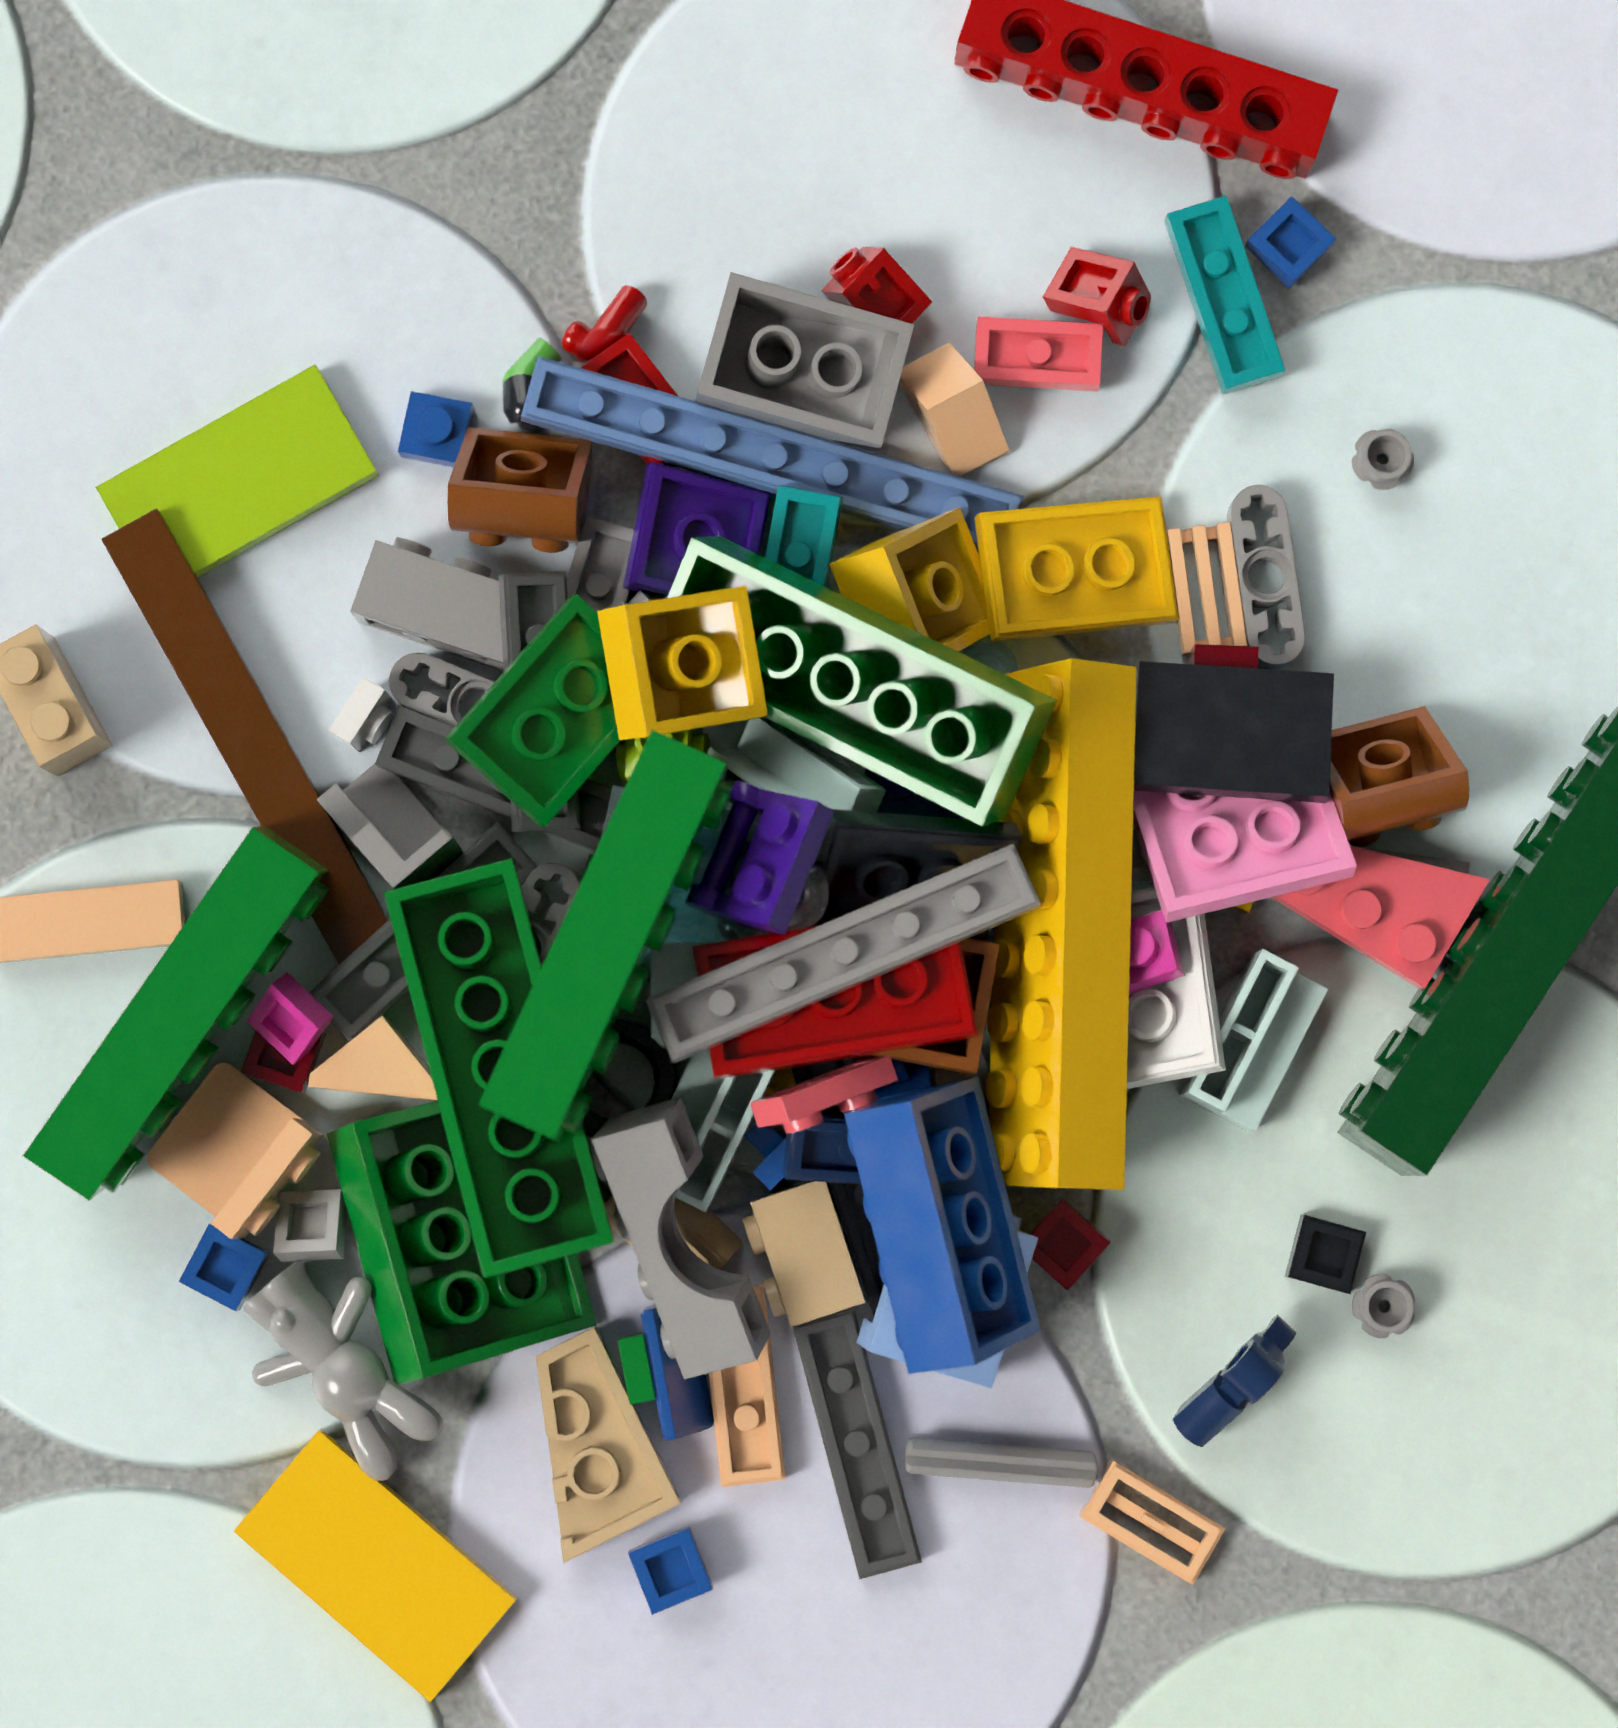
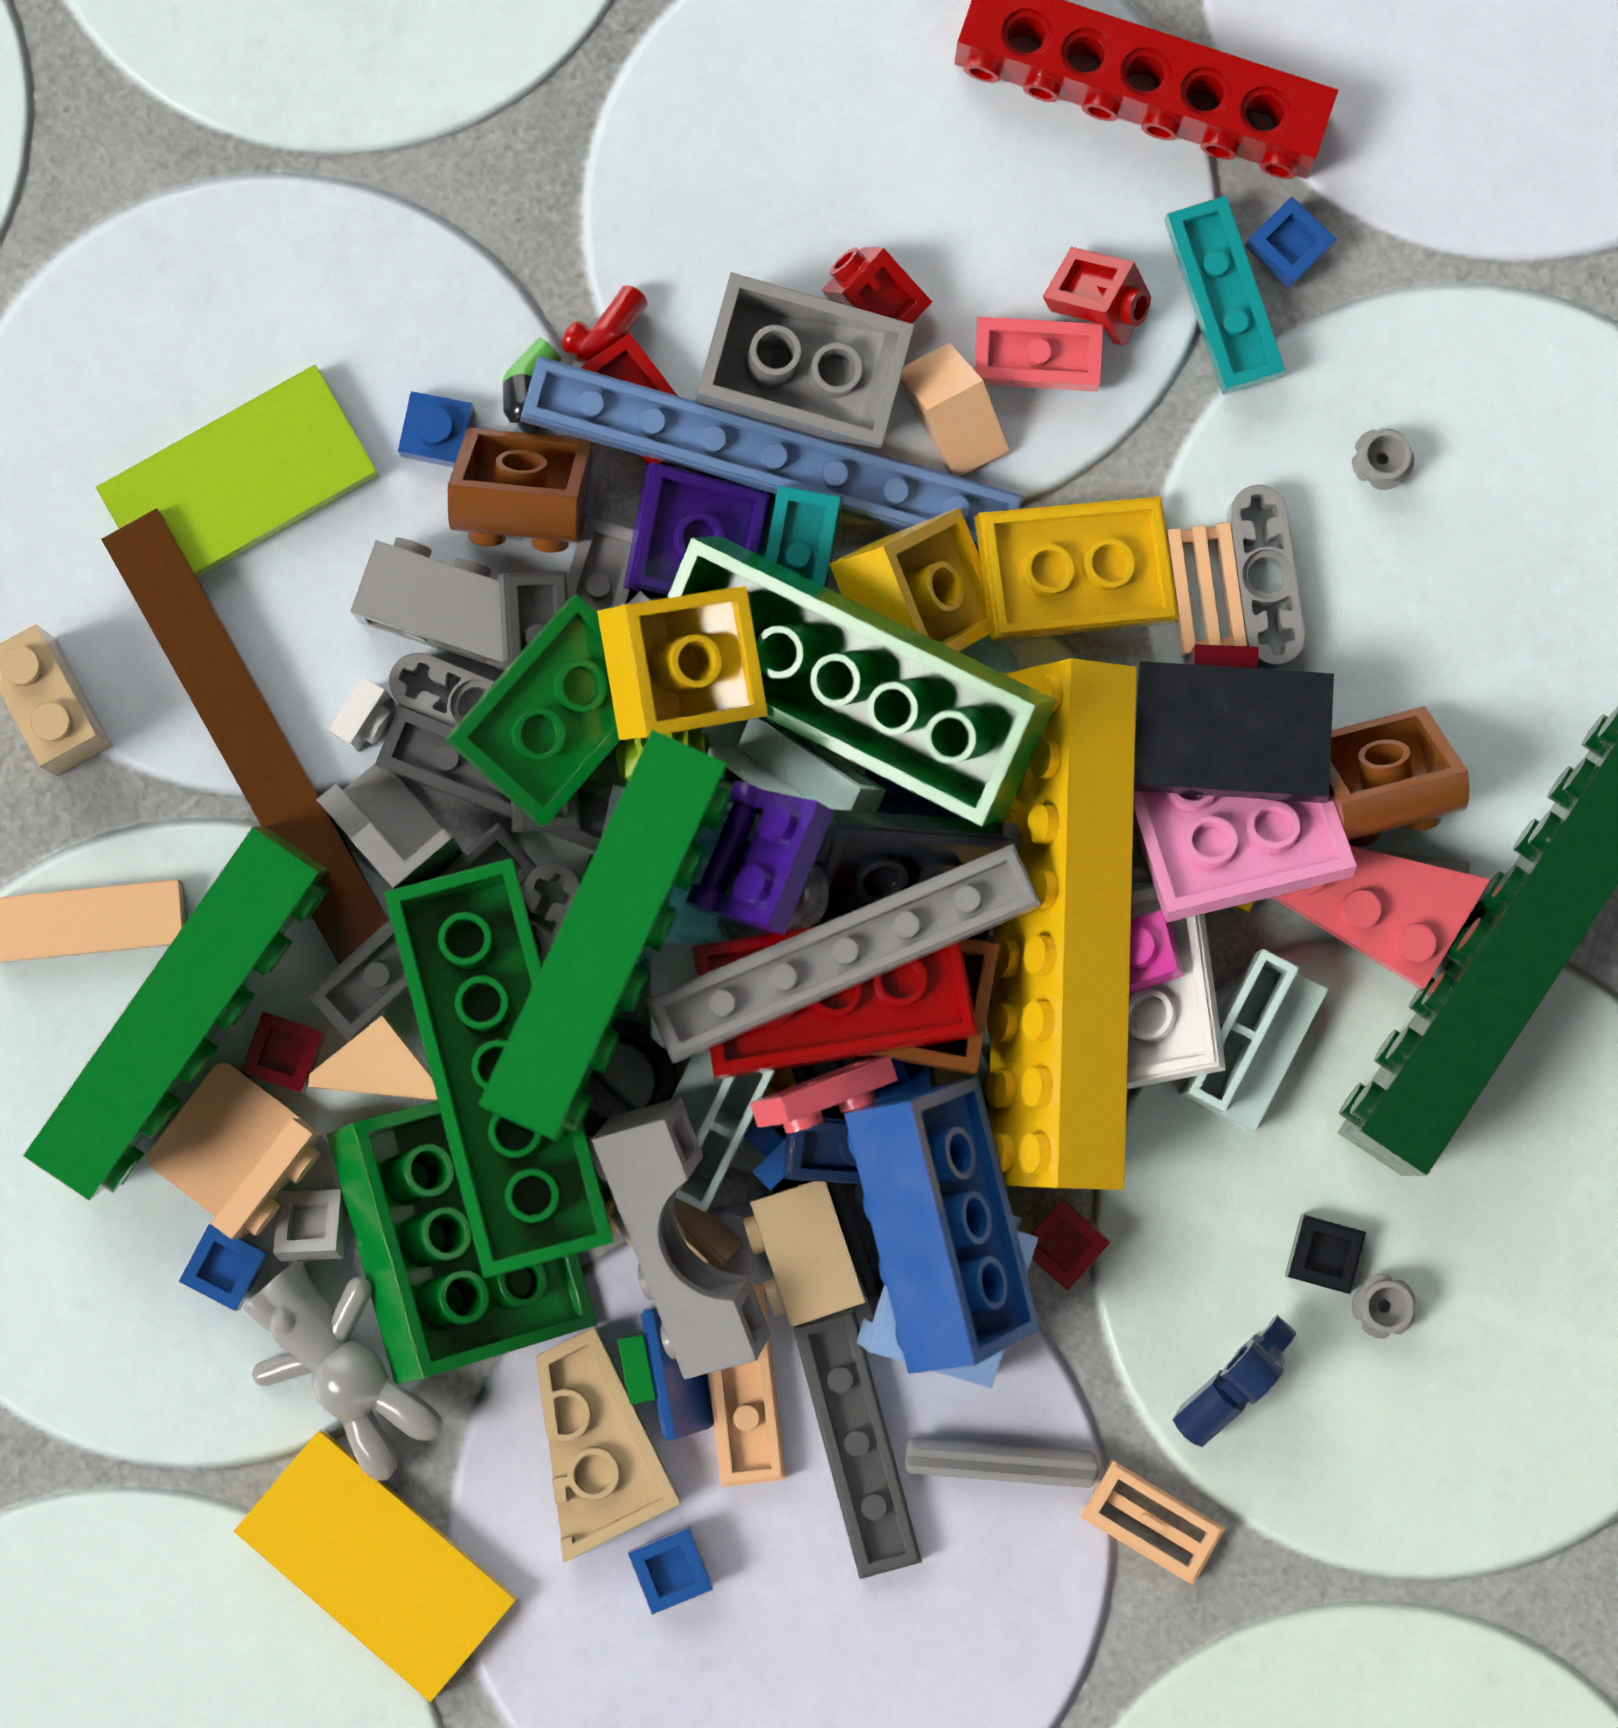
(290, 1018): dark pink plate -> none

